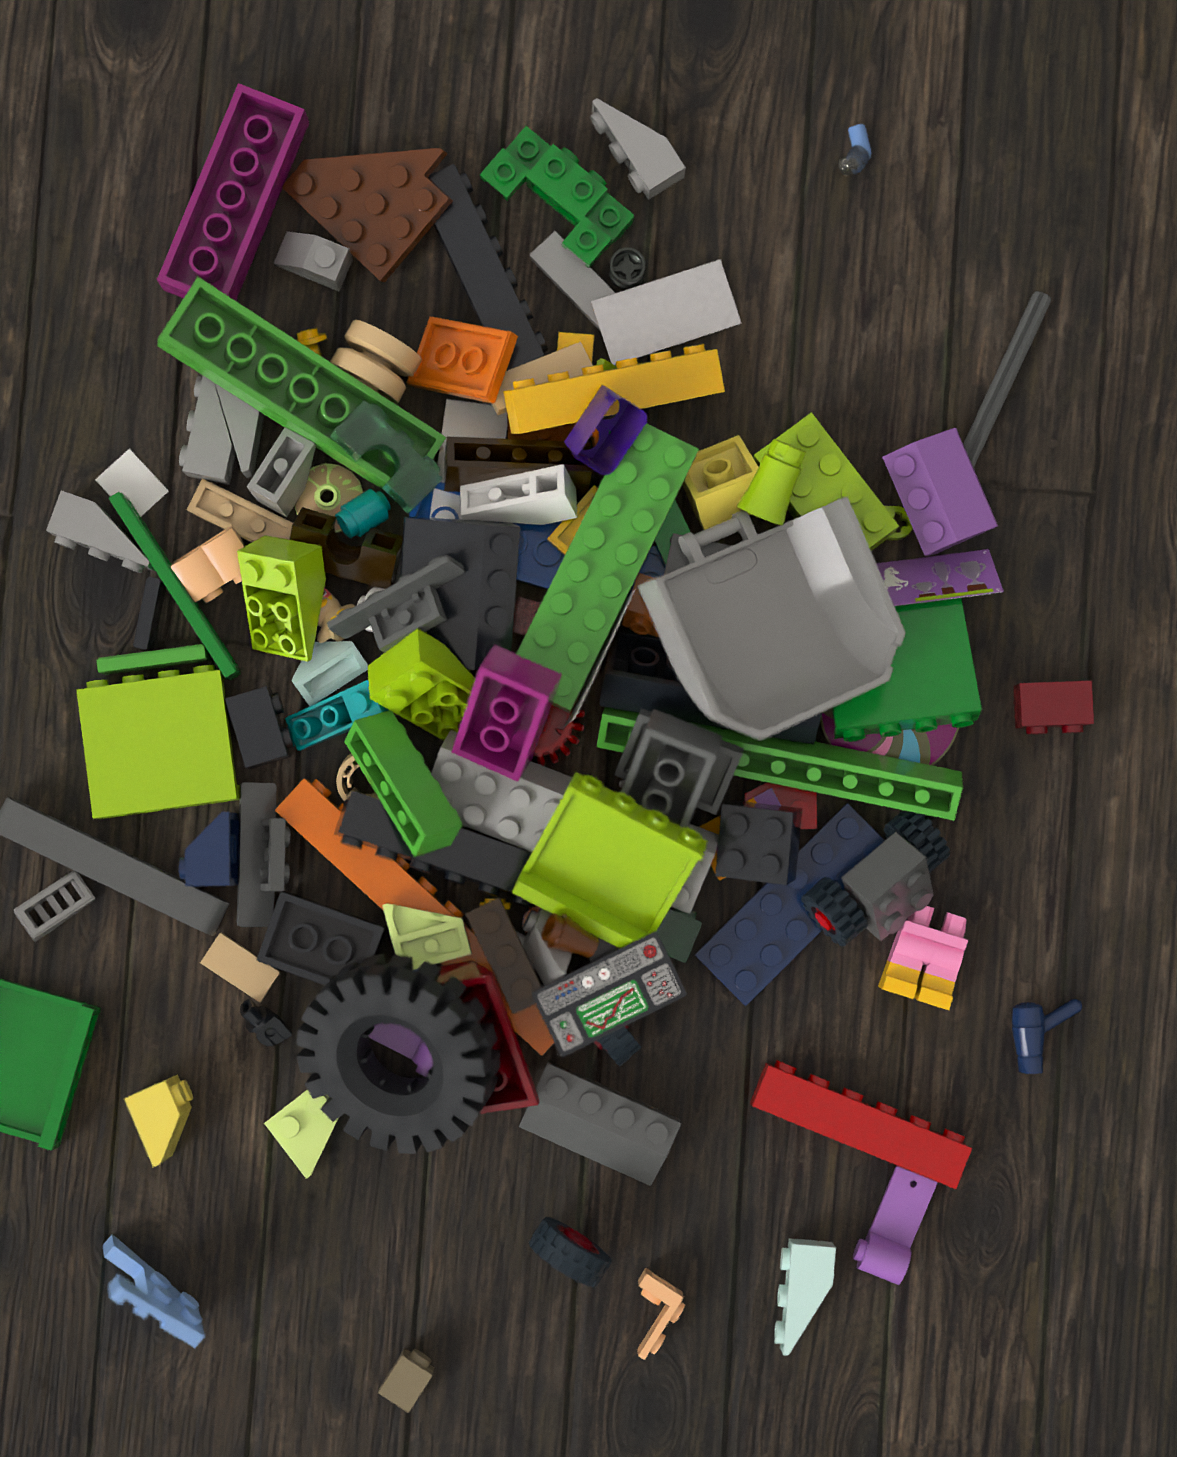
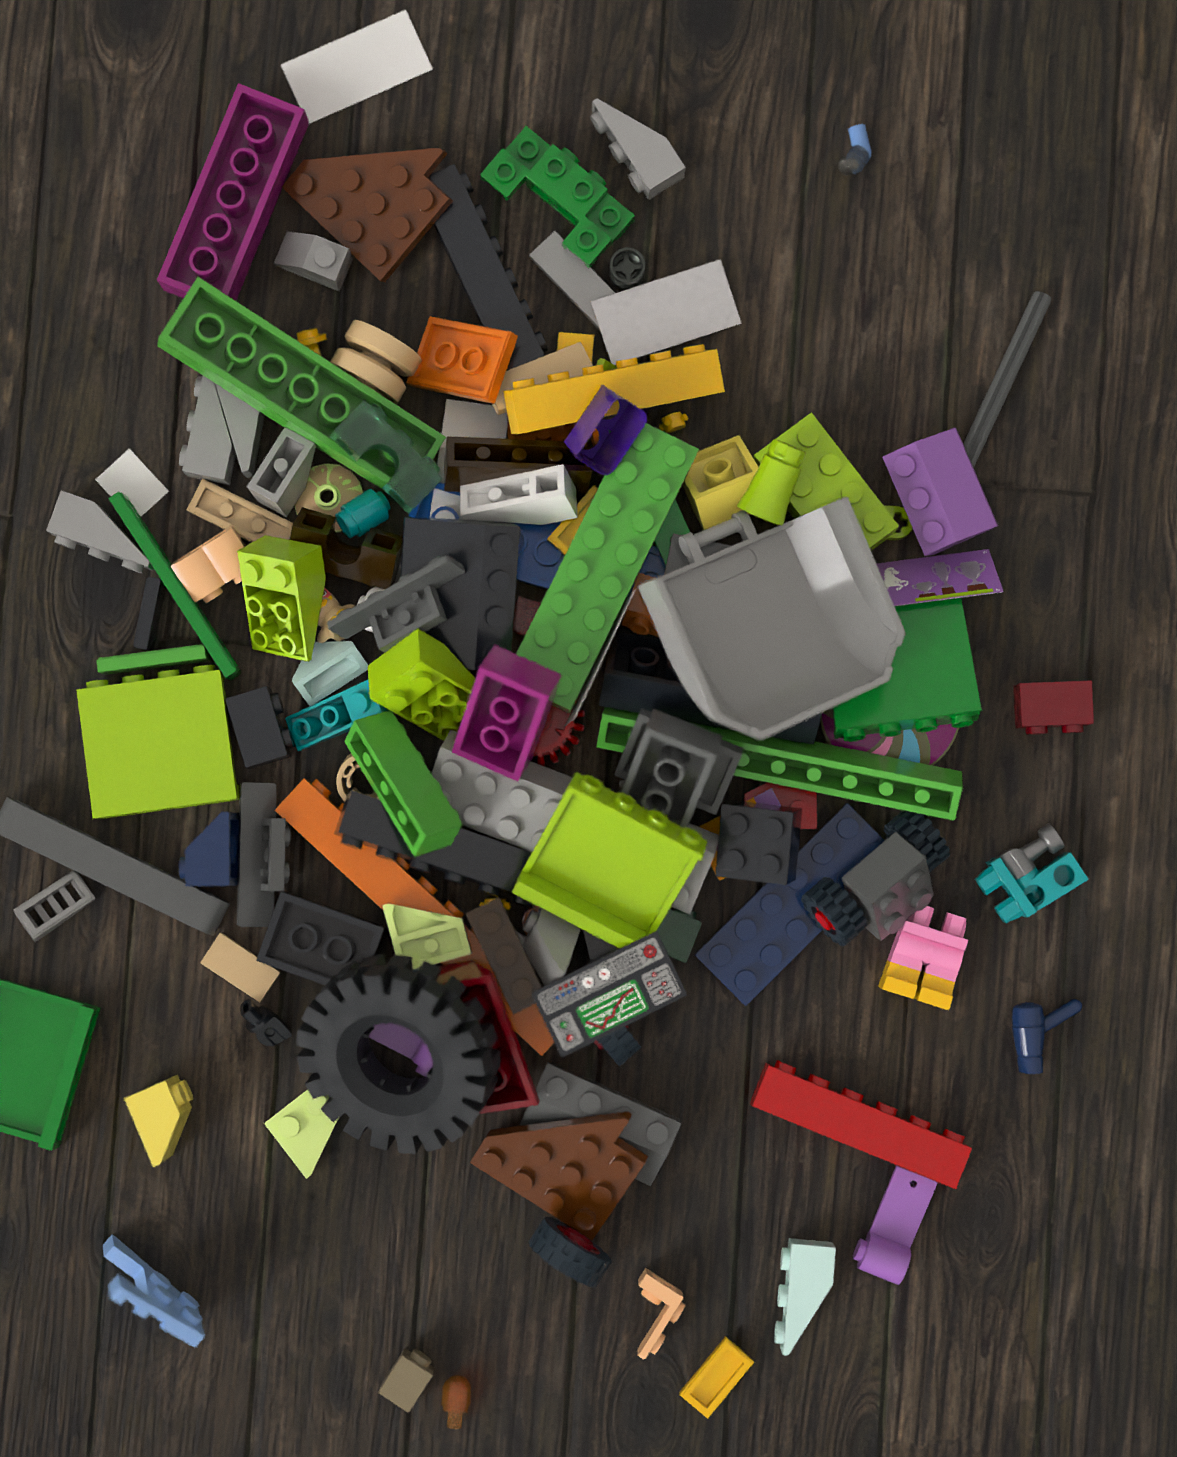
(356, 66): none -> white sticker
(456, 1399): none -> clear orange cylinder
(565, 1166): none -> reddish brown wing
(566, 935): reddish brown cone -> none
(673, 422): none -> yellow piece
(716, 1377): none -> yellow tile
(1025, 884): none -> teal hips

